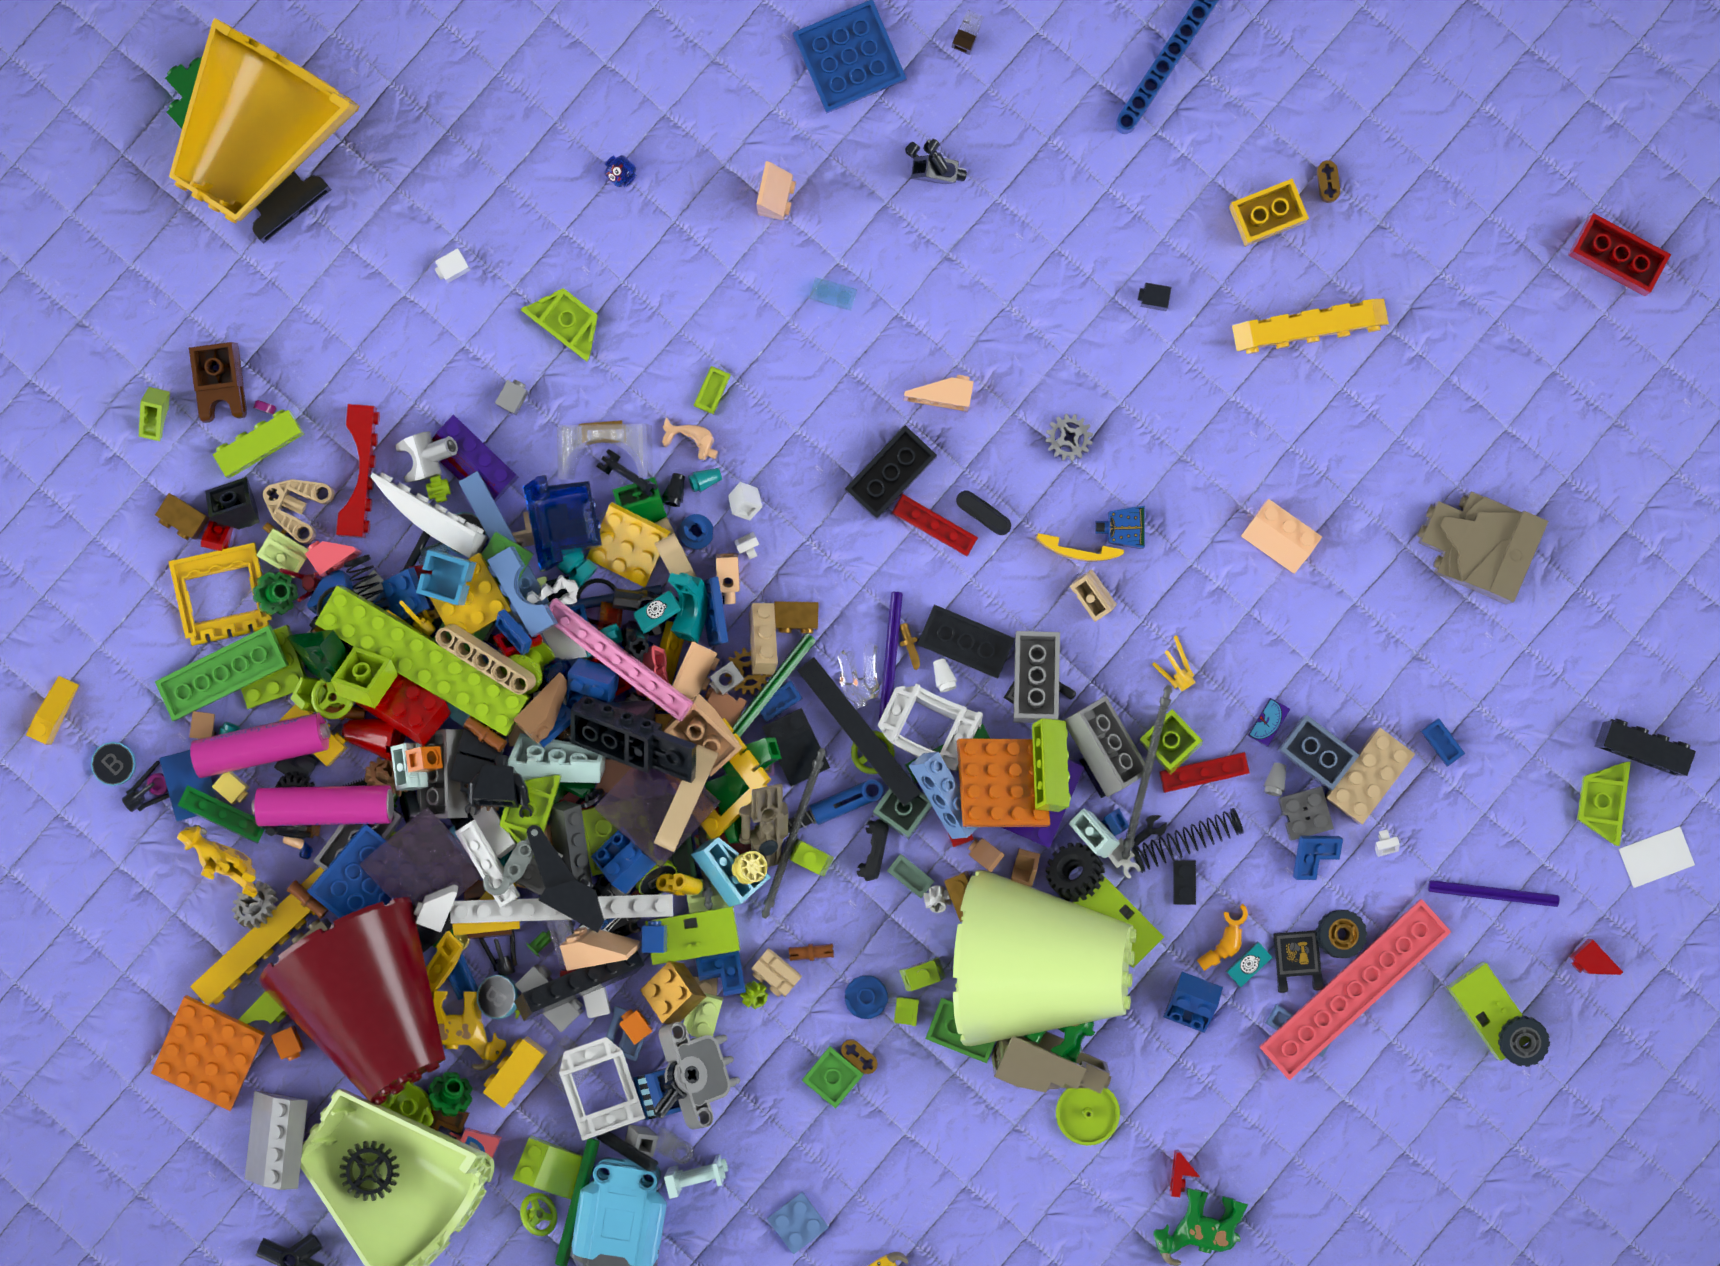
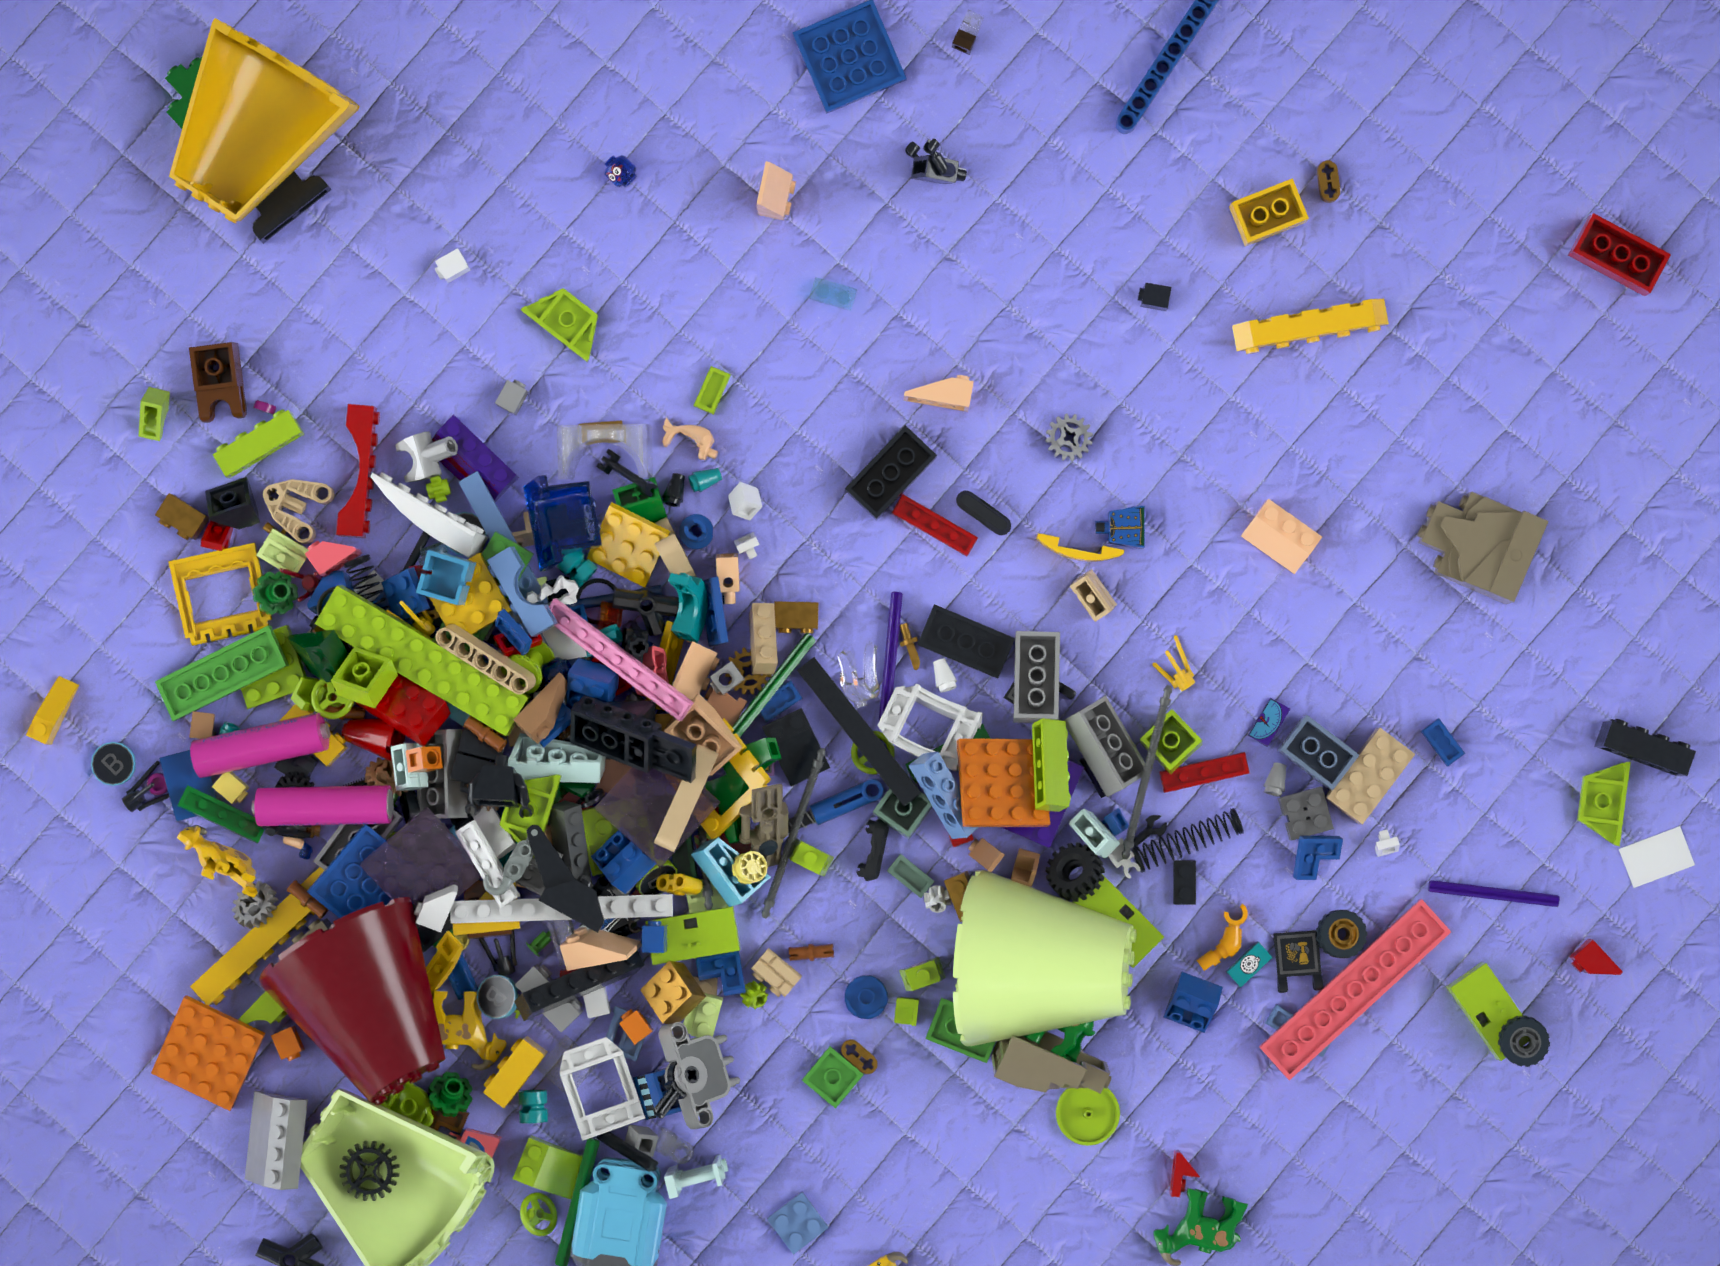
(533, 1106): none -> teal wheel
(657, 611): teal slope -> none

